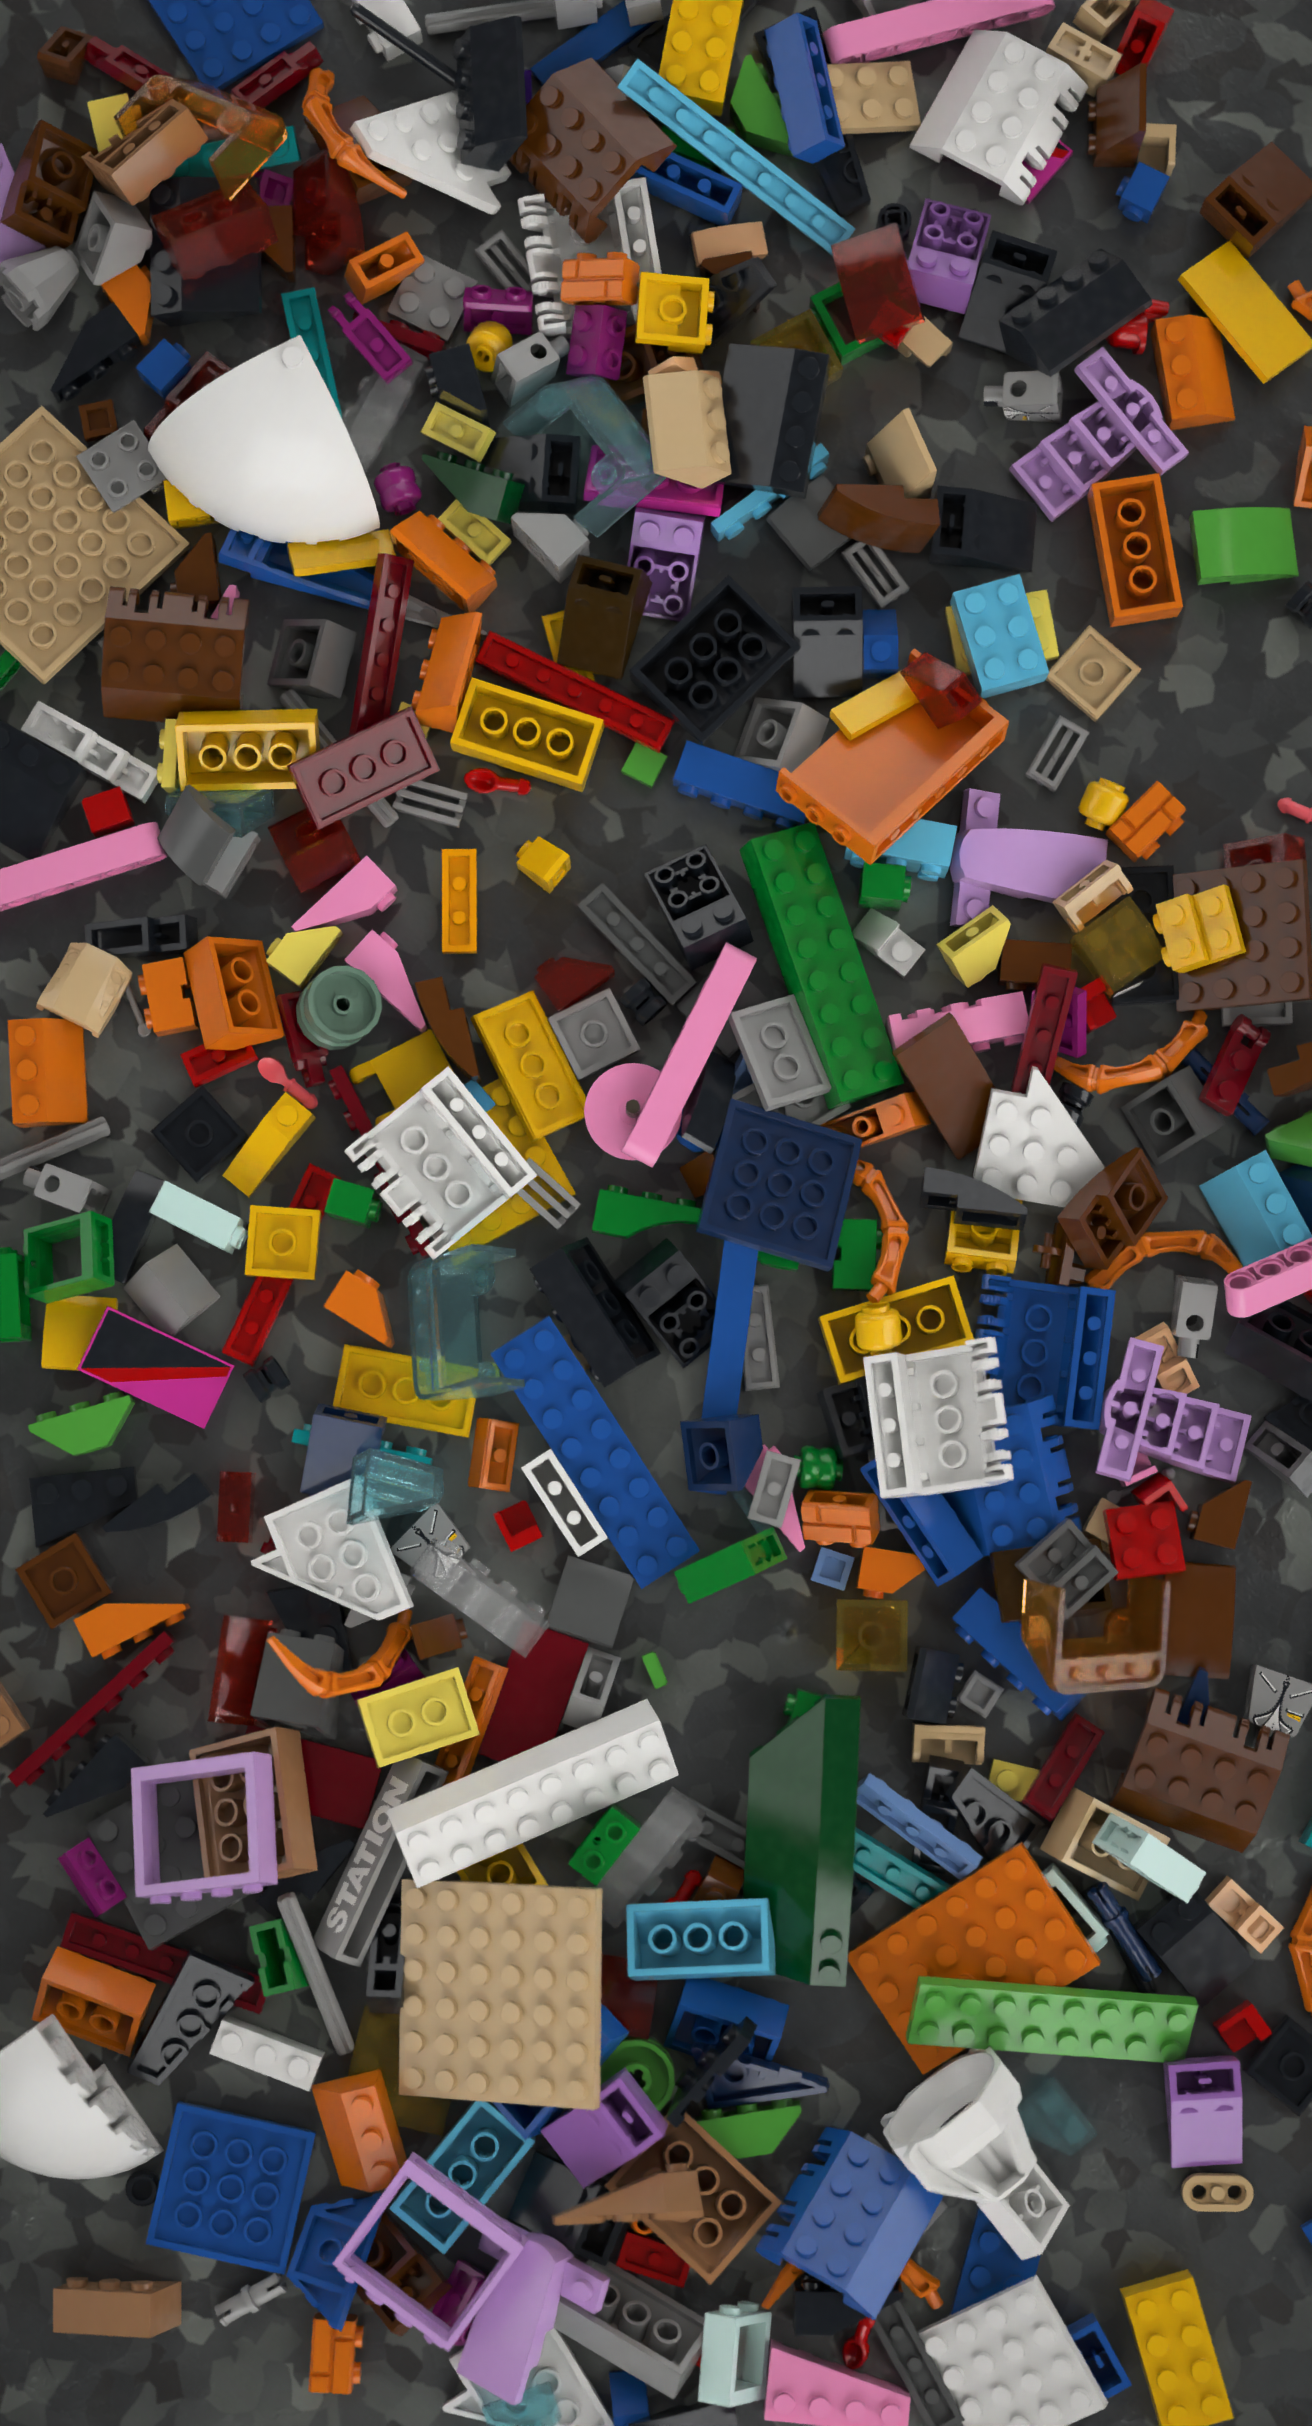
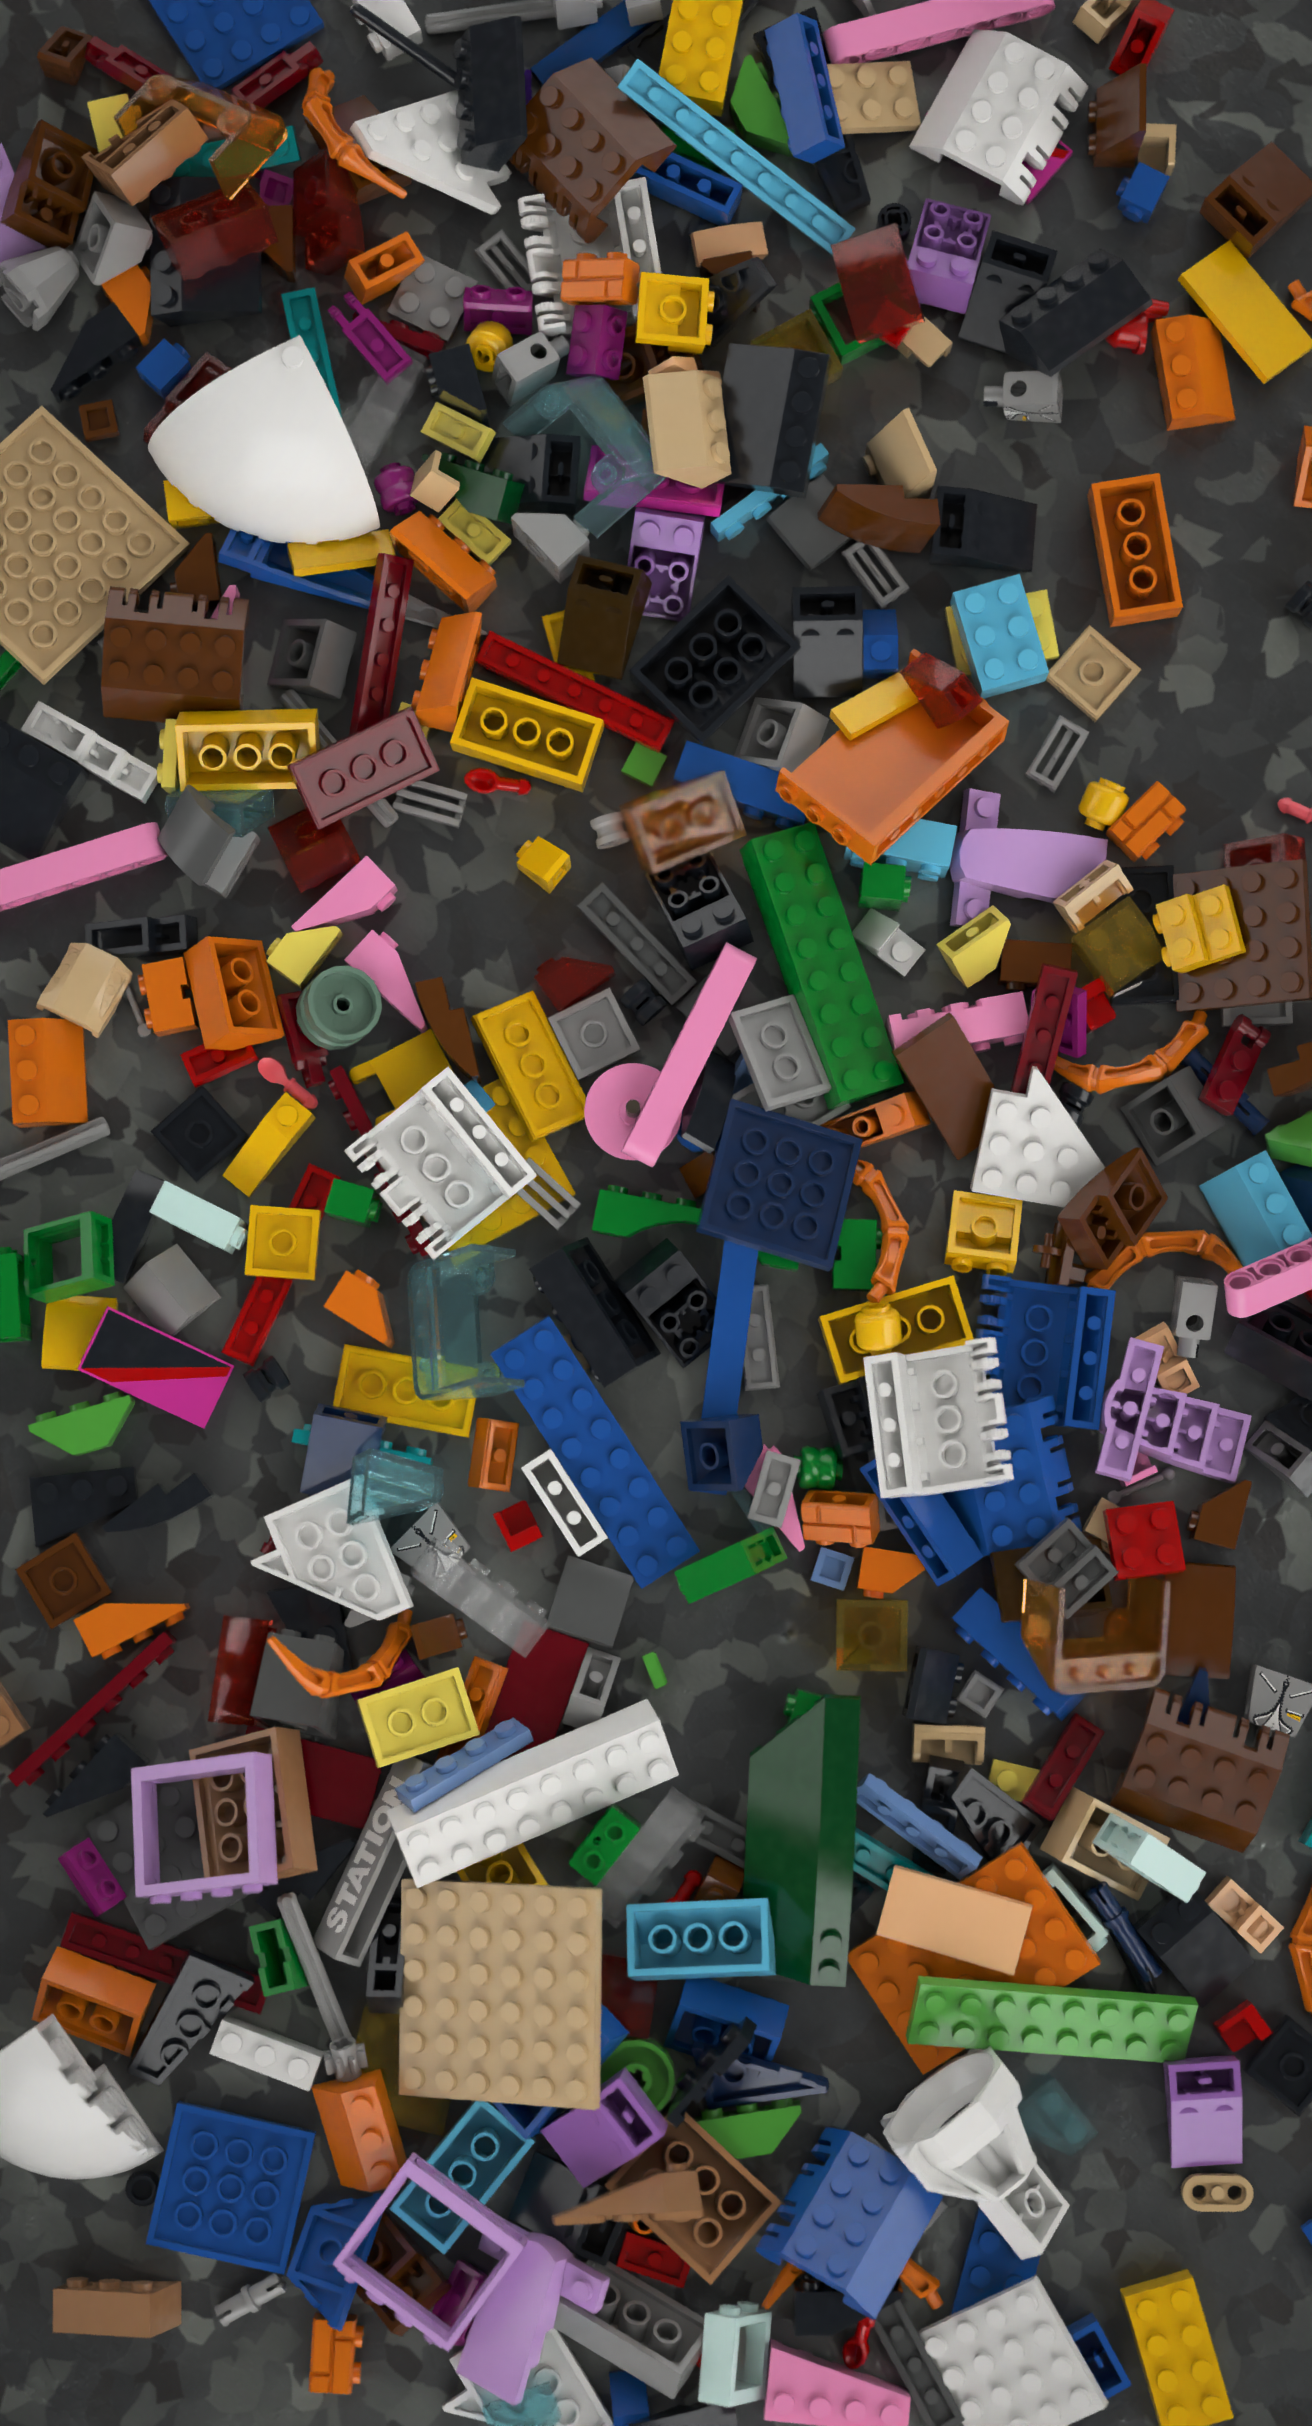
(67, 1189): light grey torso -> none
(108, 812): red panel -> none
(122, 467): light grey hinge -> none
(236, 1507): clear red hinge -> none
(345, 2059): none -> light grey gear
(432, 485): none -> tan panel
(459, 901): light orange plate -> none
(463, 1764): none -> medium blue plate
(609, 830): none -> light grey wheel
(682, 821): none -> clear orange slope
(954, 1919): none -> light nougat tile
(971, 1200): black slope -> none
(1086, 56): tan hinge -> none
(1097, 439): lavender slope -> none
(1156, 1490): red panel -> none
(1243, 545): bright green slope -> none

